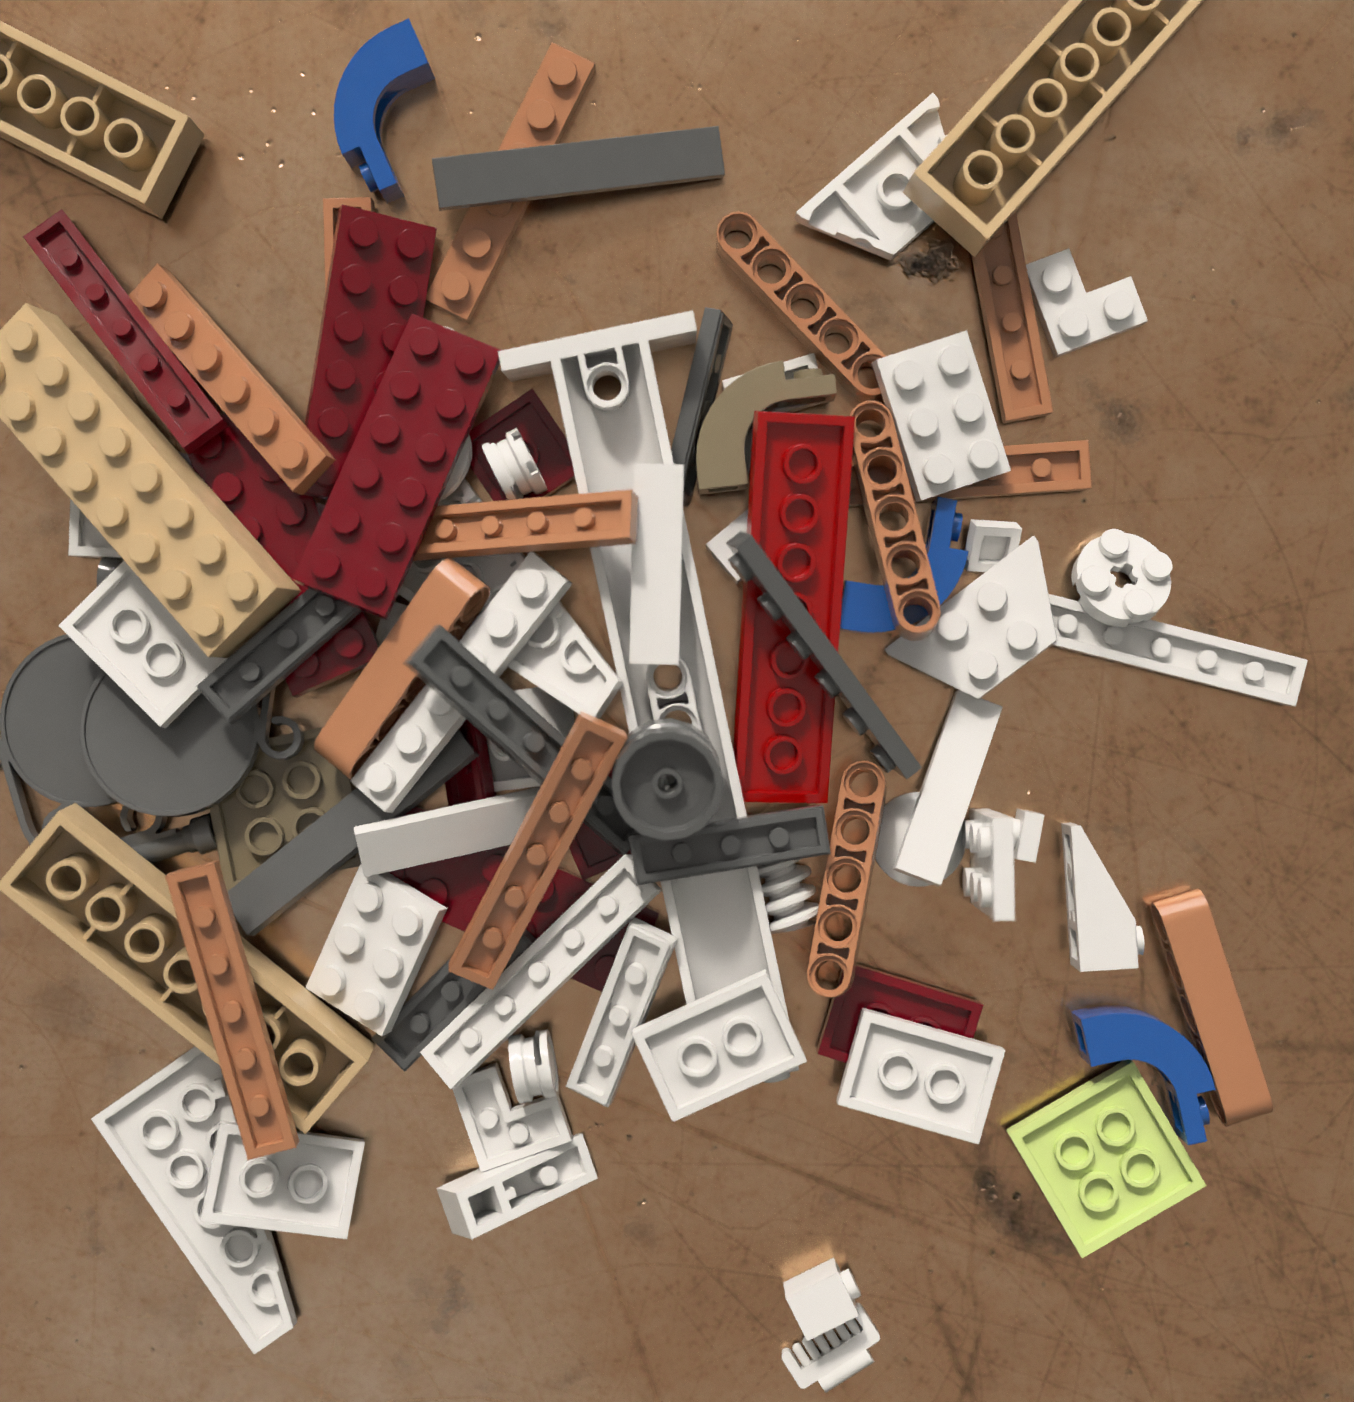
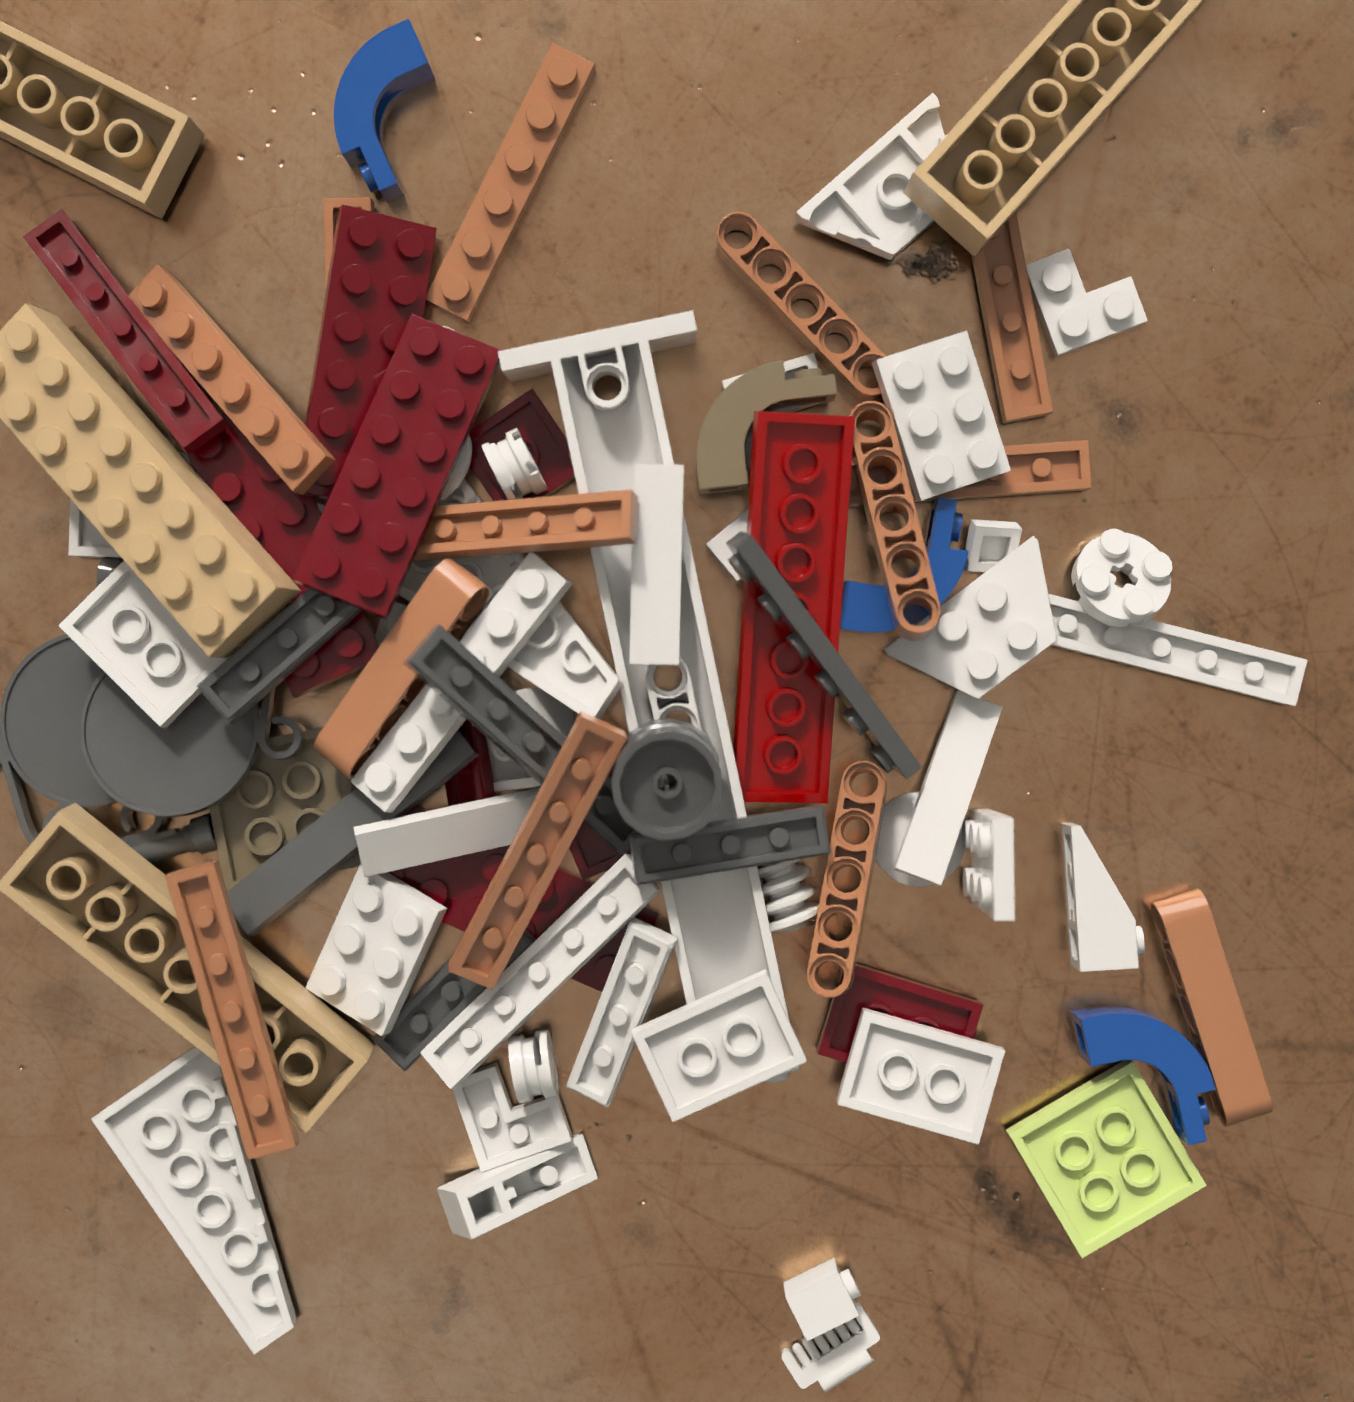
(286, 1191): white plate -> none
(578, 168): dark grey tile -> none
(700, 393): dark grey tile -> none
(1027, 834): white plate -> none

